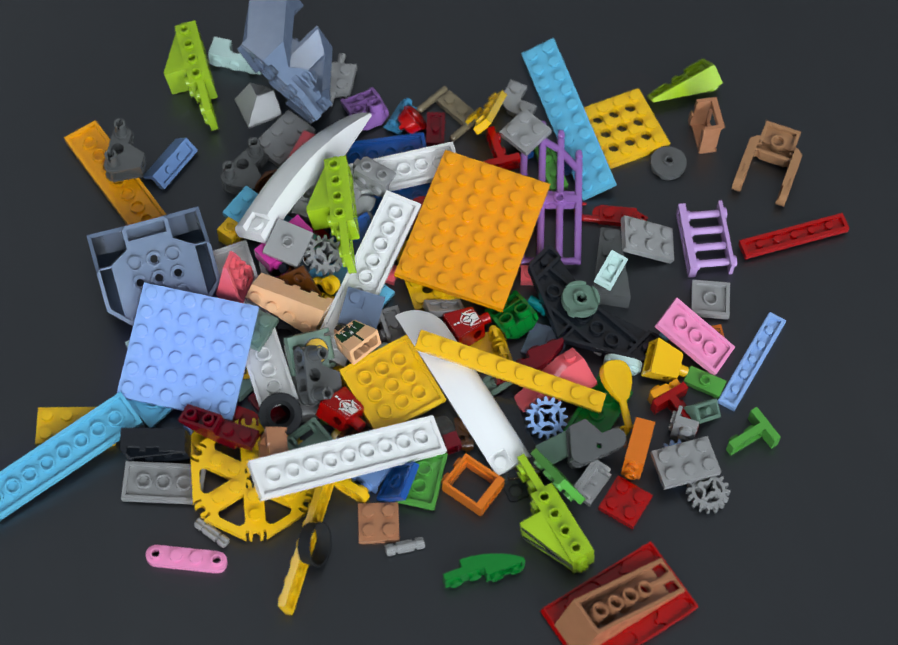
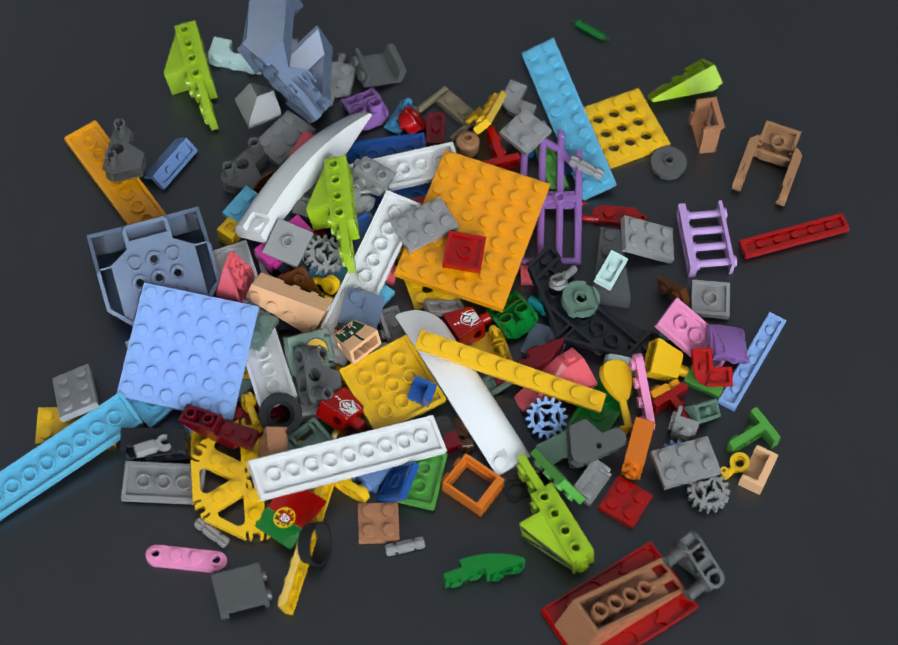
(75, 393): none -> light grey plate
(151, 446): none -> light grey bar
(240, 589): none -> dark grey panel
(248, 402): none -> yellow plate
(288, 515): none -> sticker
(379, 68): none -> dark grey panel
(422, 391): none -> blue panel
(424, 225): none -> light grey plate
(464, 252): none -> red plate
(467, 144): none -> medium nougat head
(560, 280): none -> light grey plate
(586, 167): none -> light grey axle
(589, 29): none -> green piece
(641, 384): none -> bright pink plate
(672, 289): none -> reddish brown plate
(695, 557): none -> dark grey piece
(705, 372): none -> red plate
(727, 344): none -> medium lavender slope
(736, 457): none -> yellow plate
(759, 470): none -> light nougat panel

